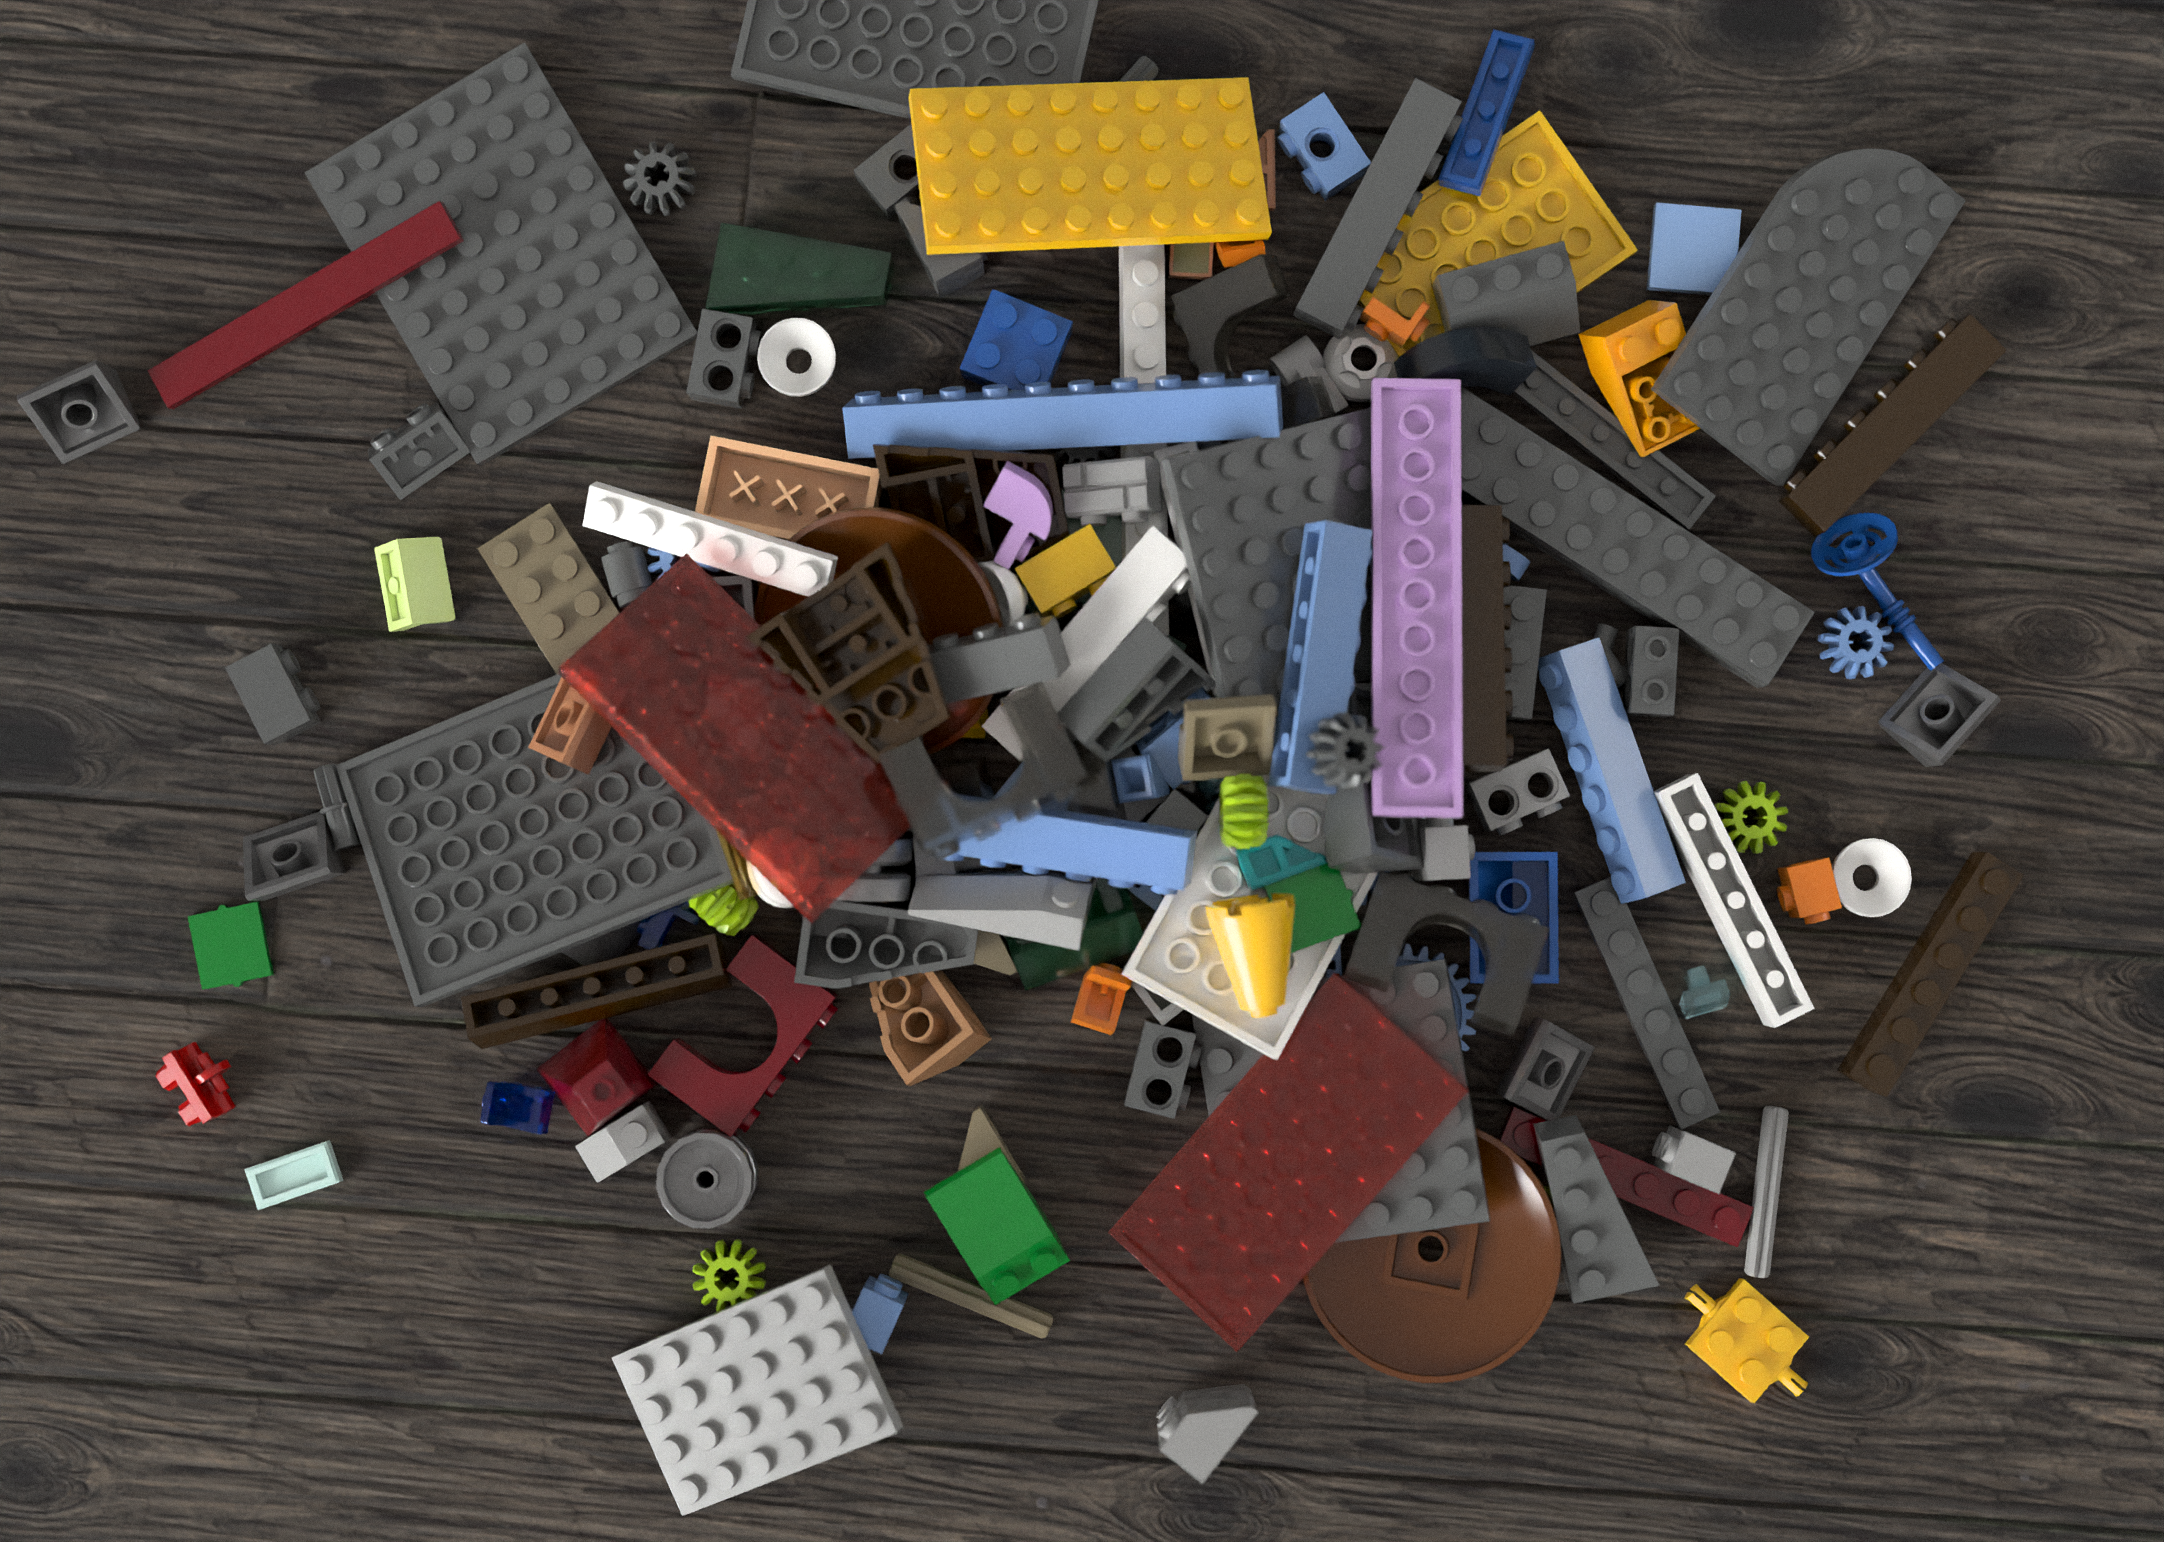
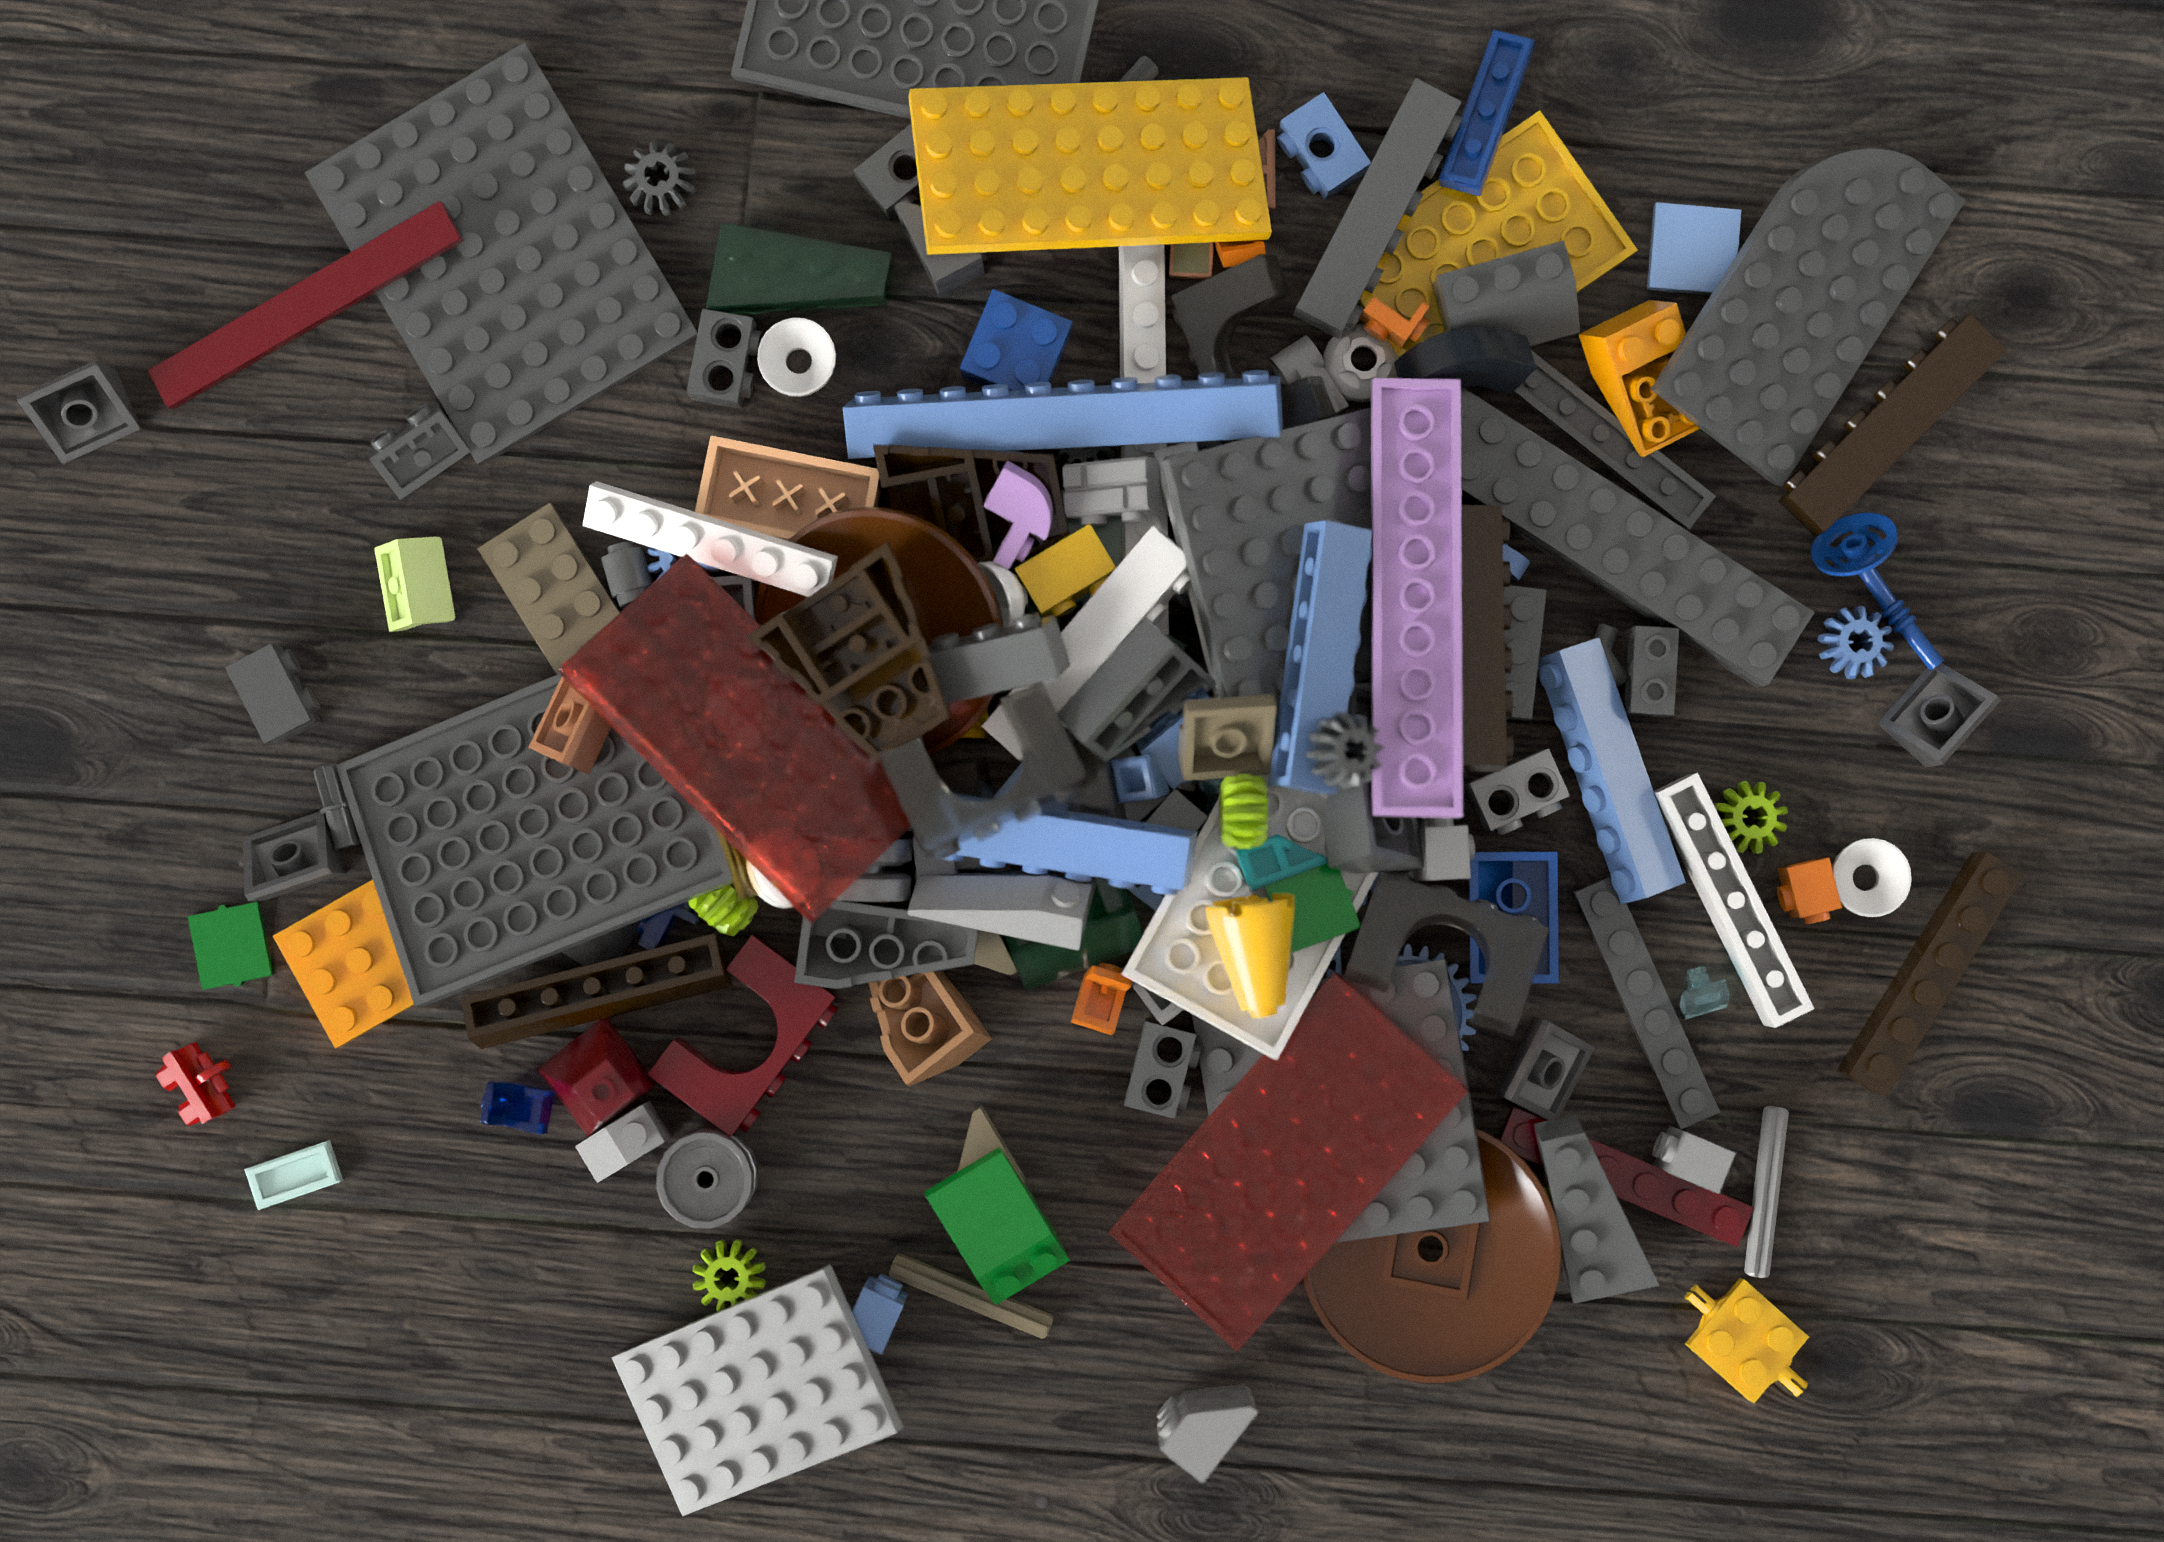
(347, 965): none -> light orange plate

